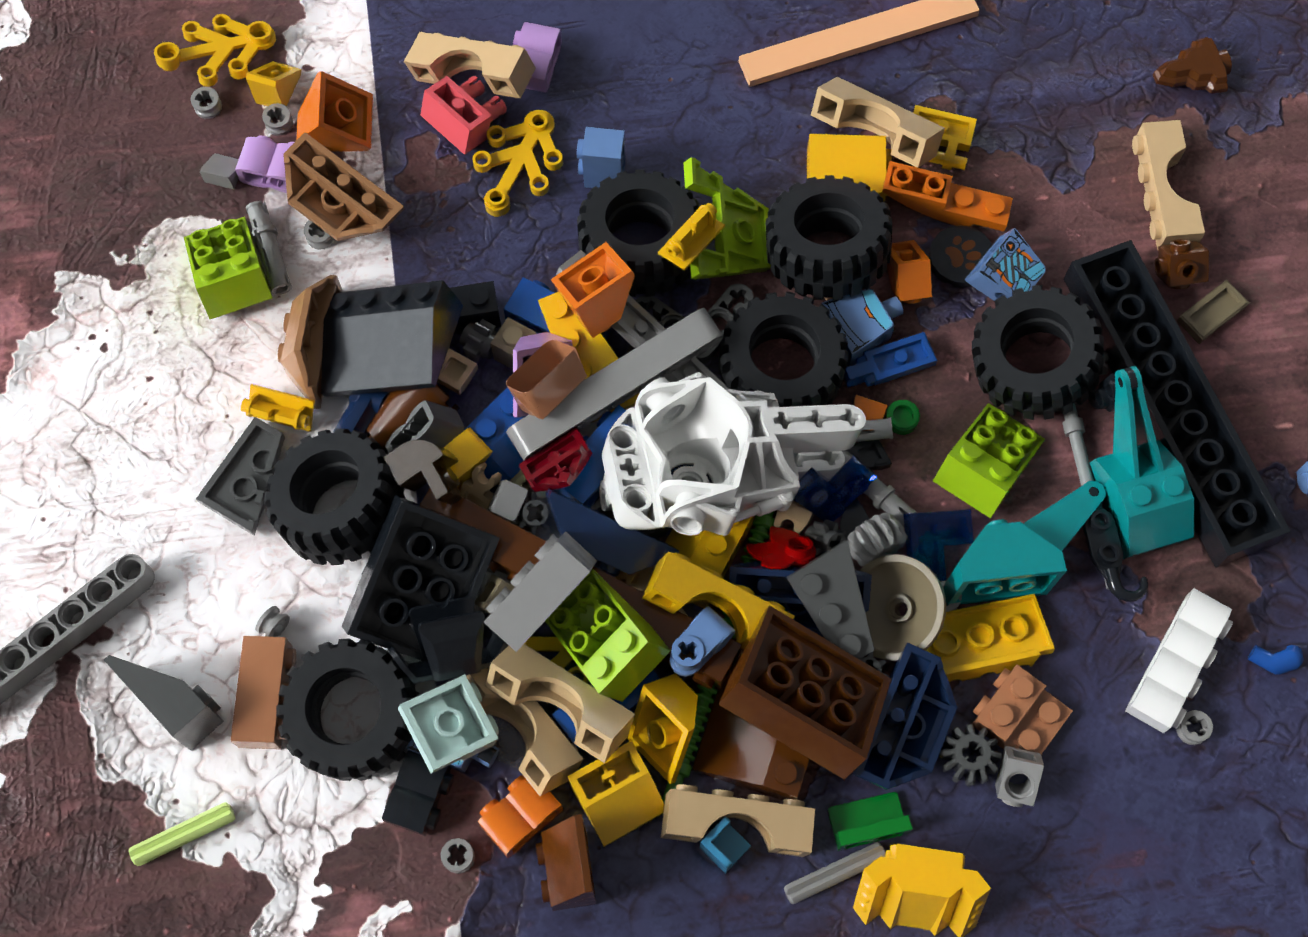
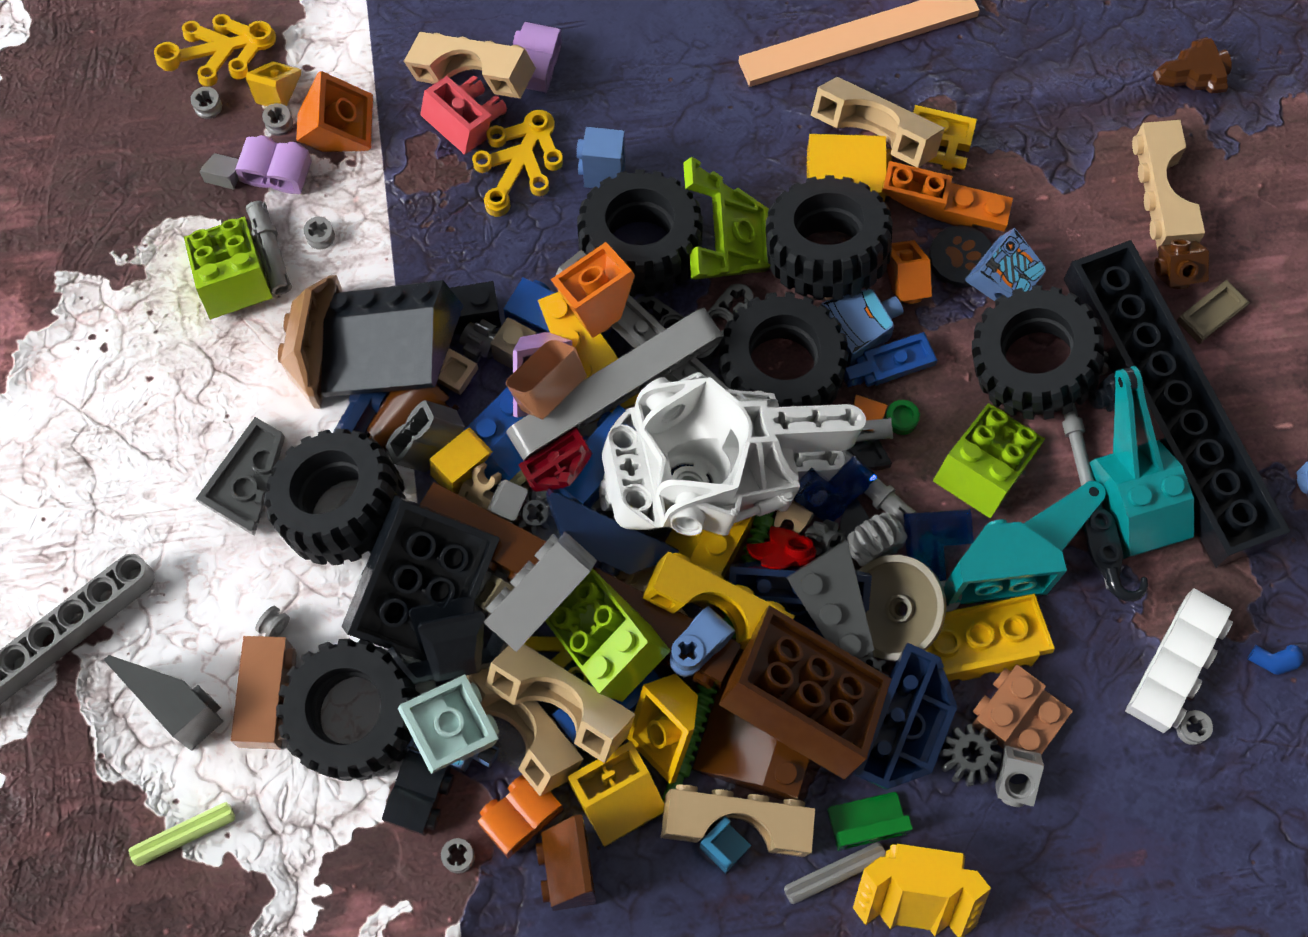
(279, 407): yellow hinge -> none
(334, 192): medium nougat wedge -> none
(422, 463): brick -> none
(692, 237): yellow hinge -> none

